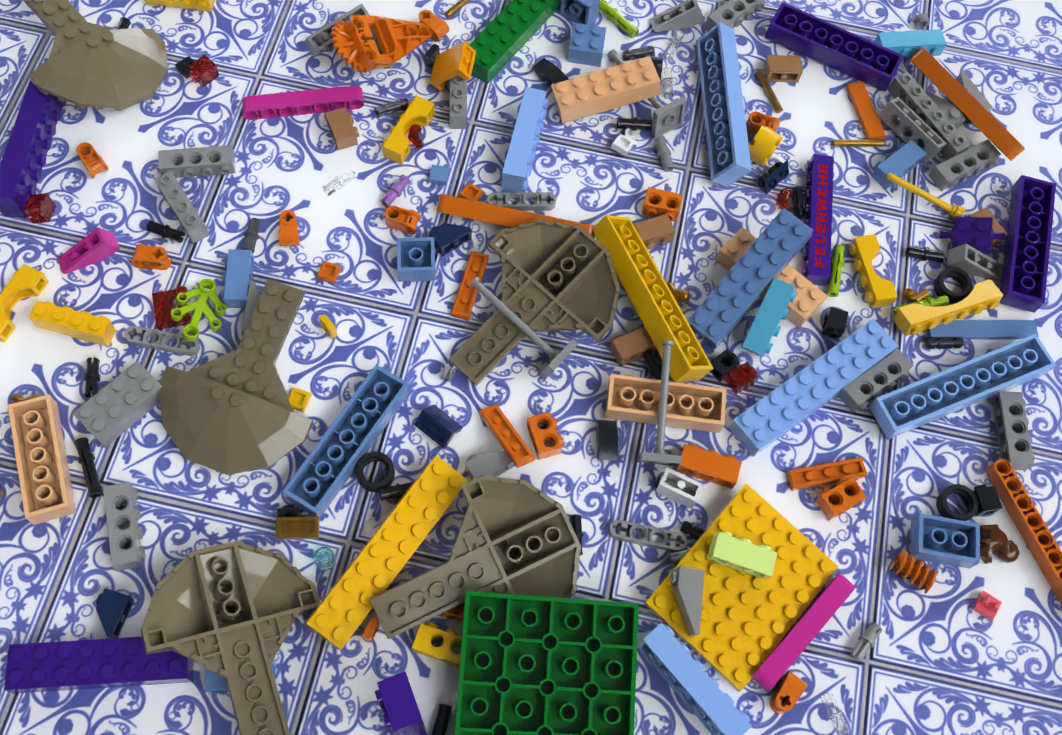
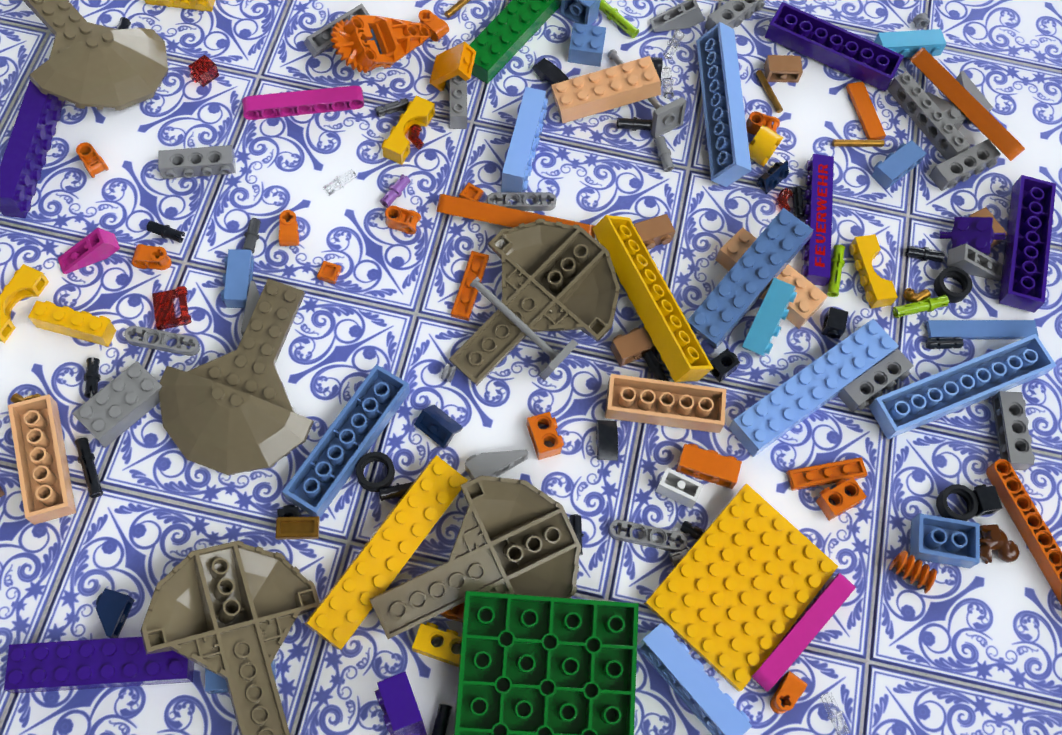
(39, 208): clear red brick -> none
(114, 497): light grey brick -> none
(181, 207): light grey brick -> none
(183, 68): black tile -> none
(199, 307): lime plant -> none
(299, 399): yellow tile -> none
(324, 554): clear light blue wheel -> none
(328, 326): yellow tile -> none
(341, 128): medium nougat brick -> none
(371, 630): orange tile -> none
(416, 259): medium blue brick -> none
(431, 55): black tile -> none
(439, 174): medium blue tile -> none
(449, 237): dark blue slope -> none
(507, 436): orange tile -> none
(624, 143): white plate -> none
(638, 53): black axle -> none
(659, 455): light grey tile -> none
(662, 201): orange brick -> none
(679, 295): pearl gold arm -> none
(688, 595): light grey slope -> none
(741, 378): clear red brick -> none
(742, 555): yellowish green brick -> none
(866, 641): light grey axle -> none
(910, 120): light grey brick -> none
(916, 317): yellow arch -> none
(953, 210): yellow piece -> none
(987, 605): coral tile -> none

